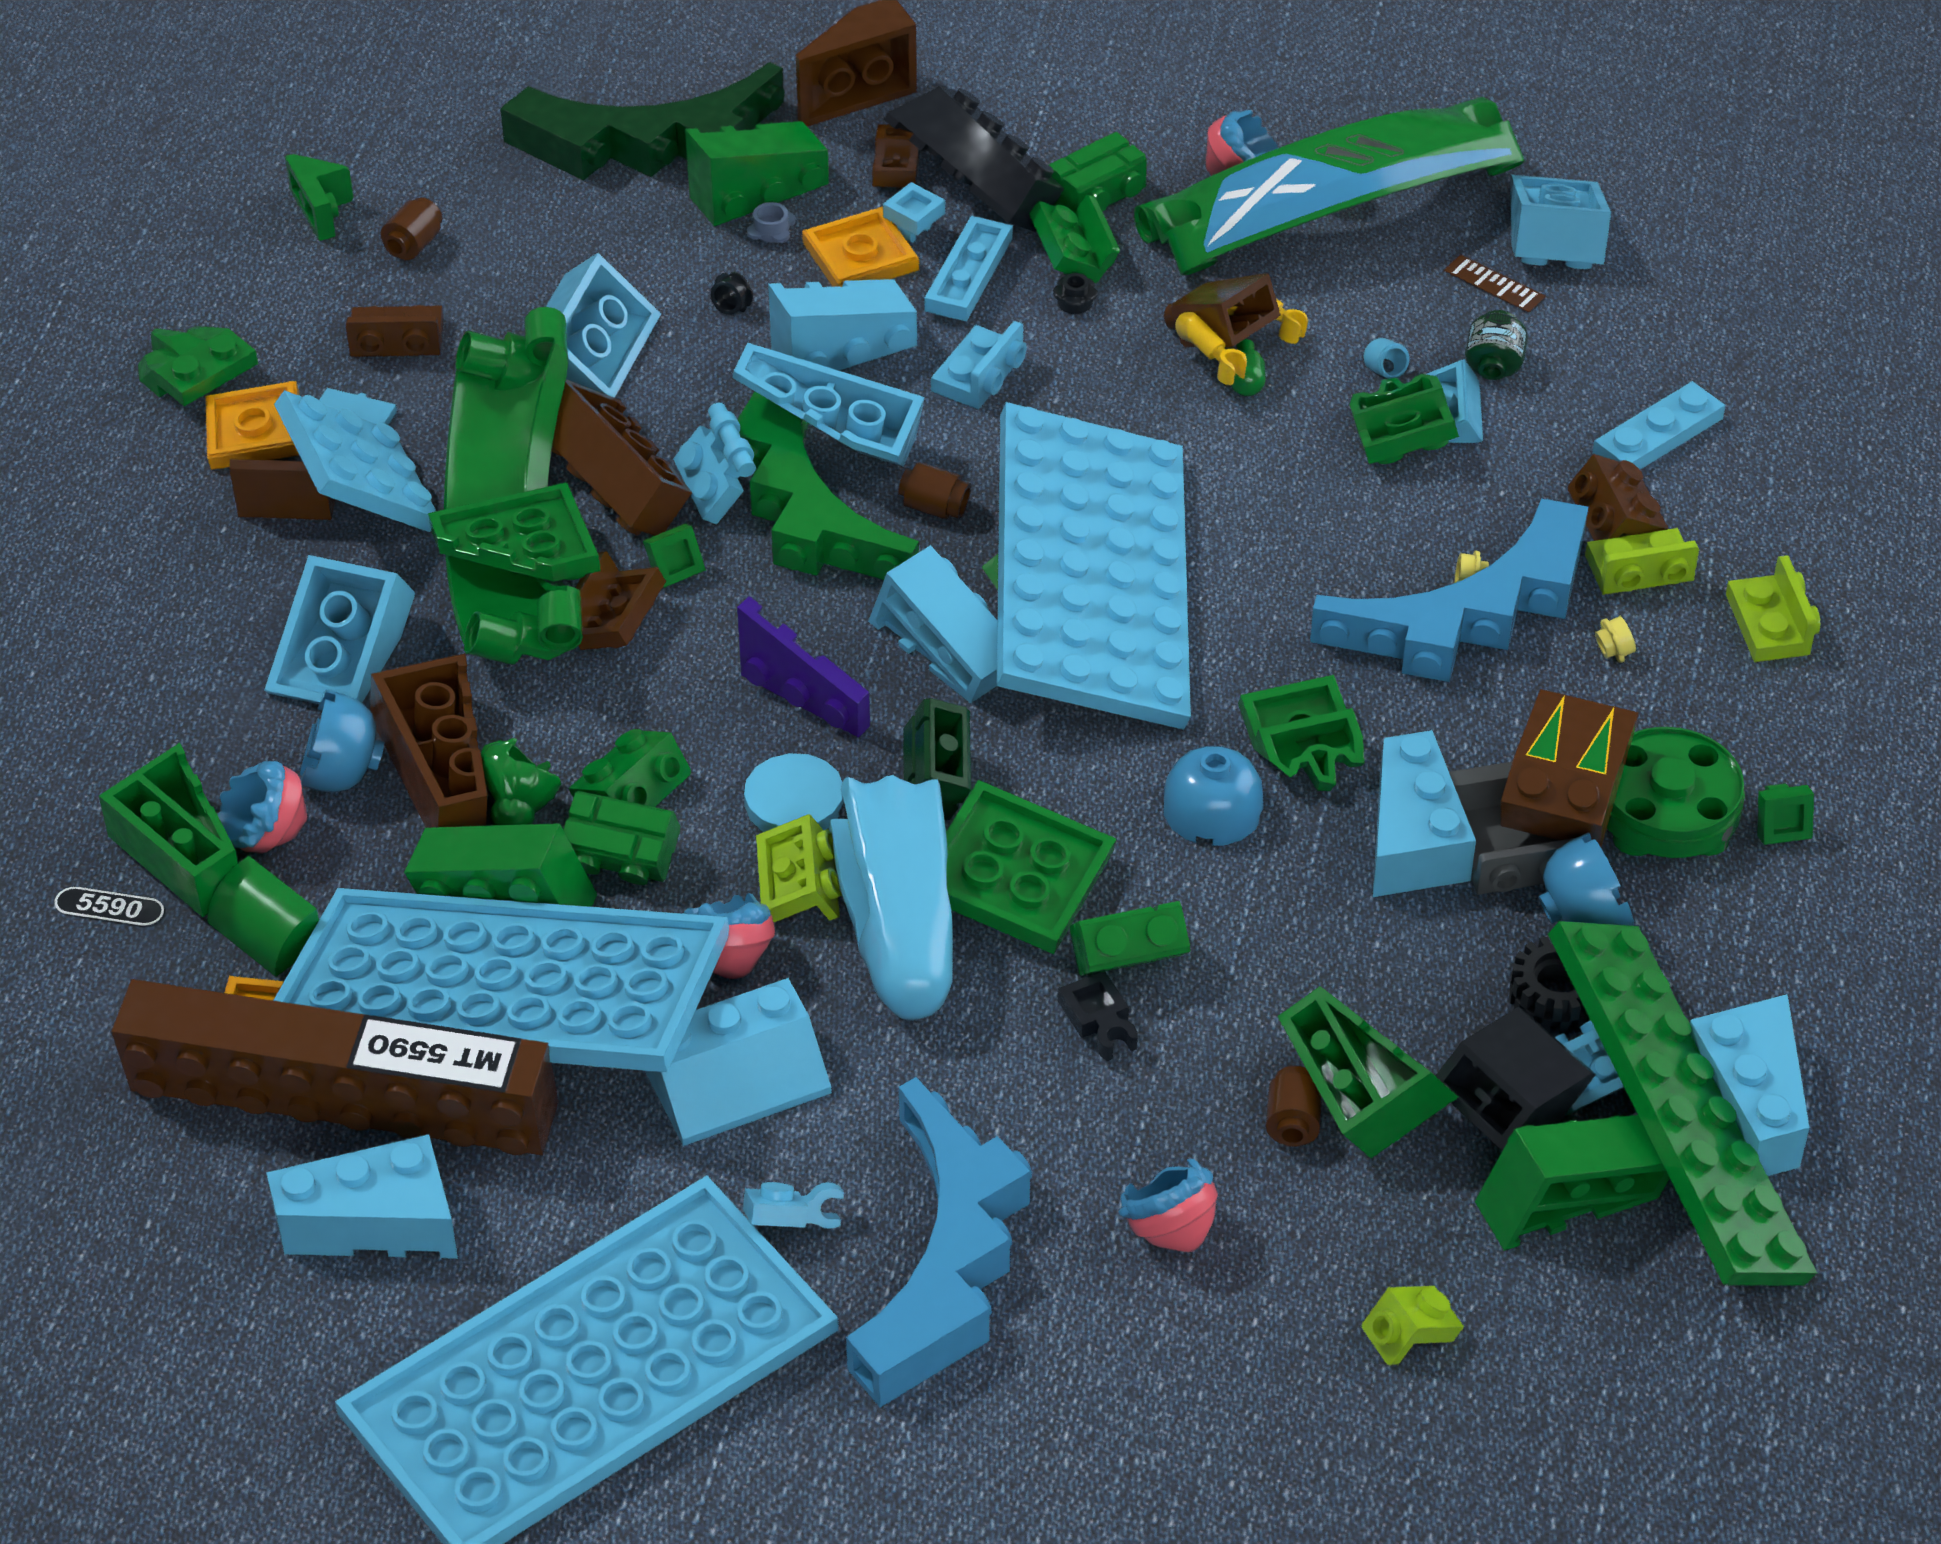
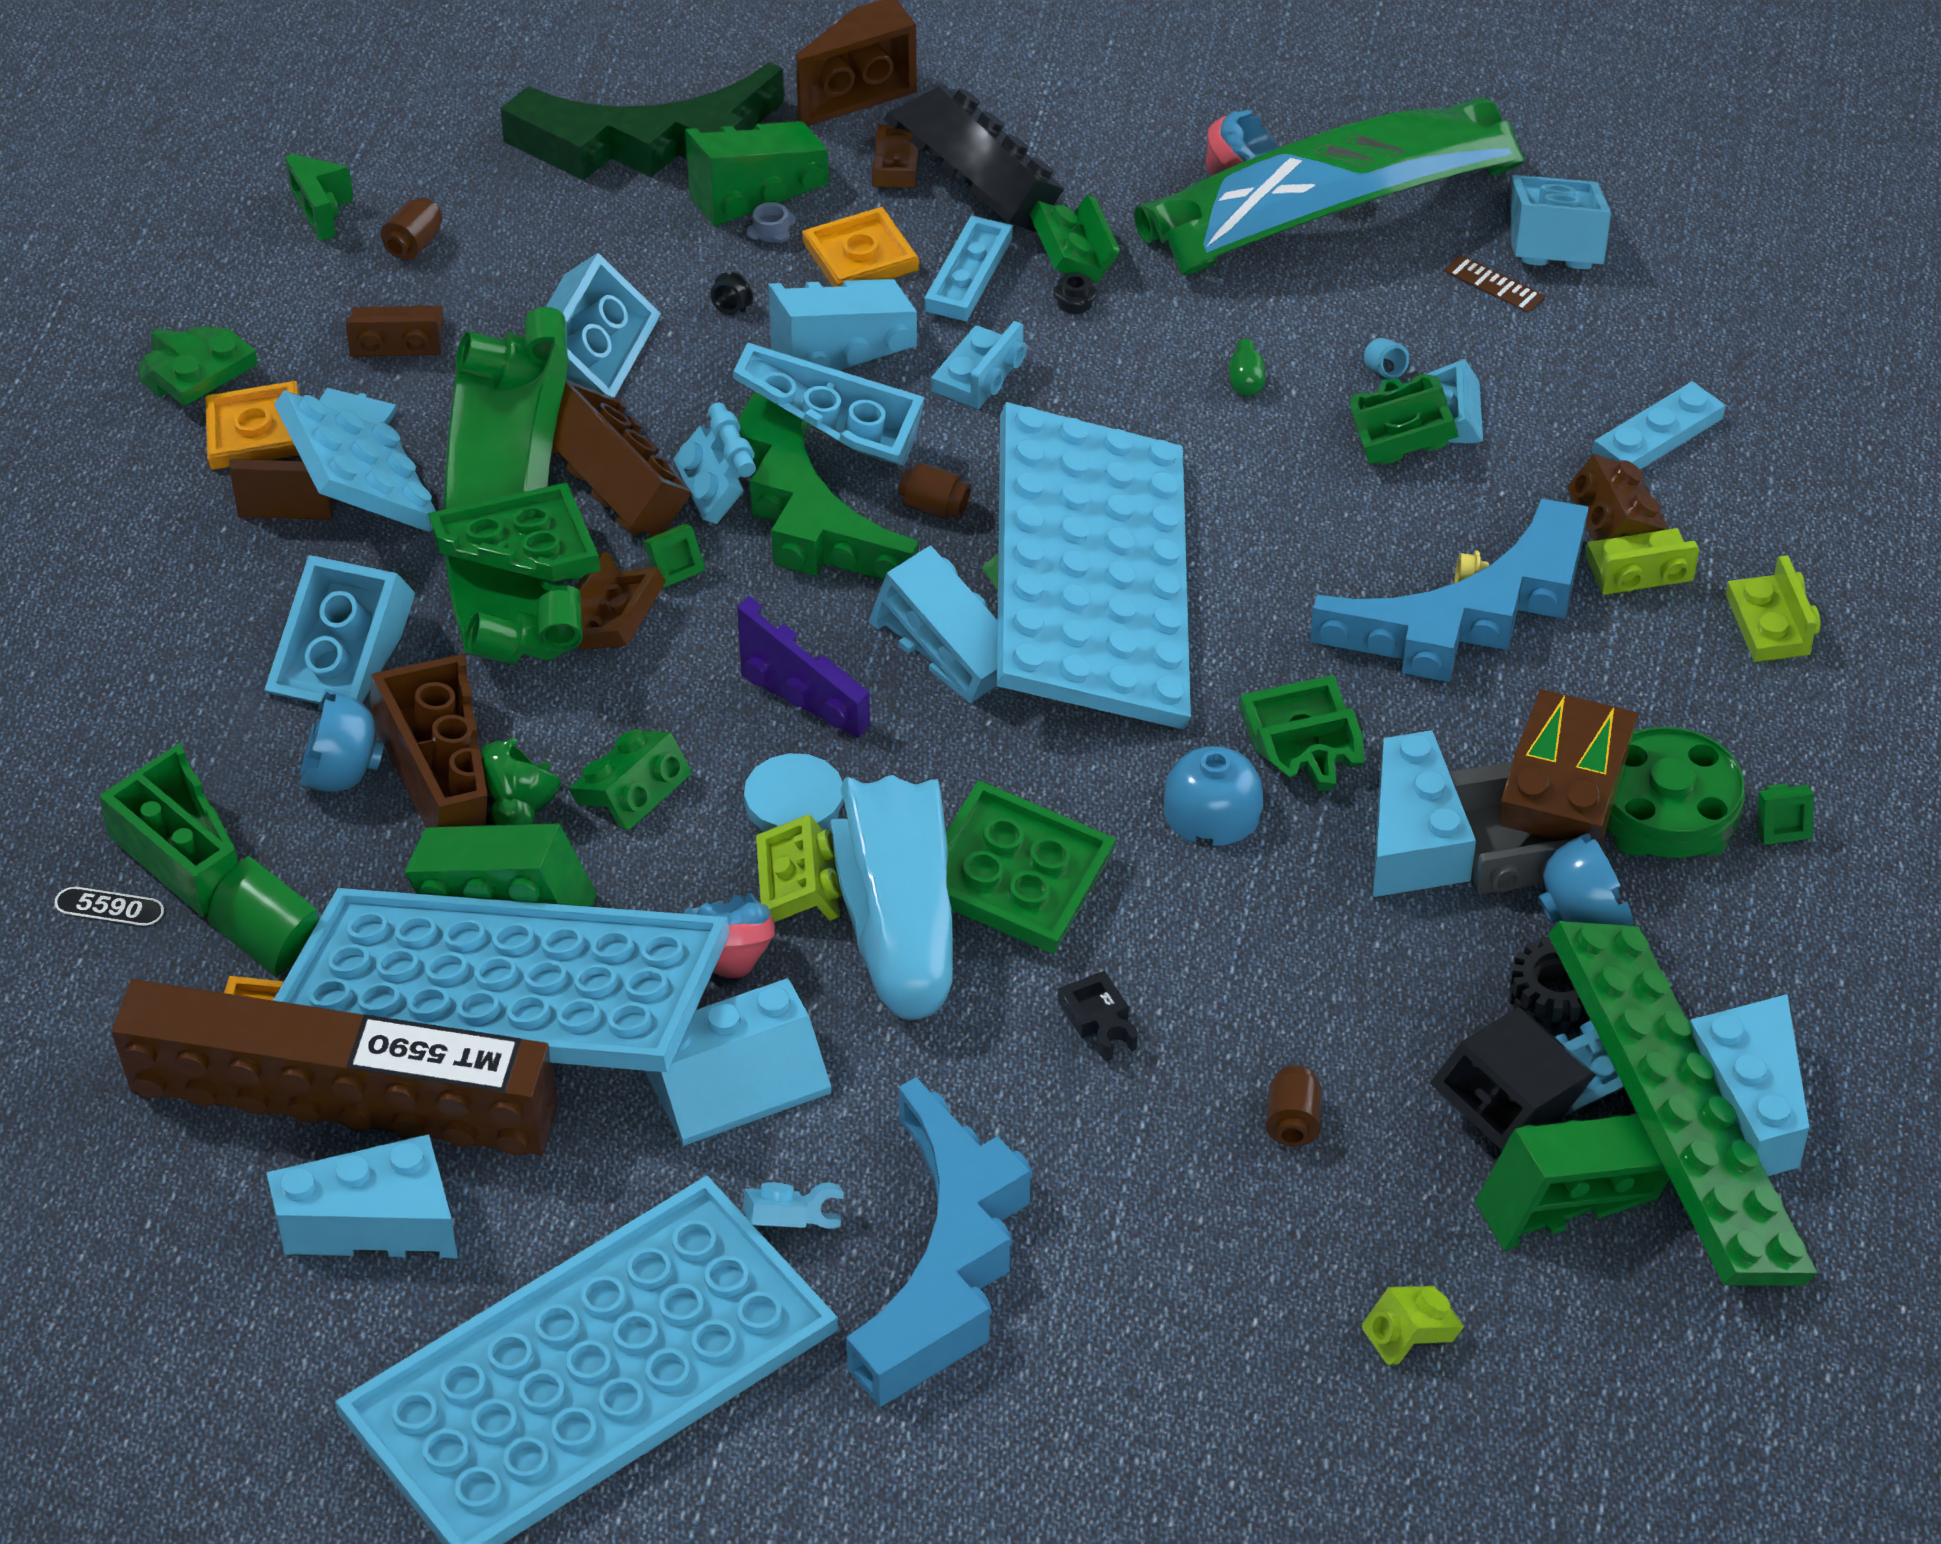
(263, 807): dark azure hair -> none
(622, 837): green brick -> none
(913, 210): medium azure tile -> none
(939, 748): dark green brick -> none
(1103, 170): green brick -> none
(1129, 938): green brick -> none
(1173, 1208): hair -> none
(1227, 313): reddish brown torso -> none
(1361, 1075): green wedge -> none
(1496, 343): dark green head -> none
(1615, 639): light yellow plate -> none

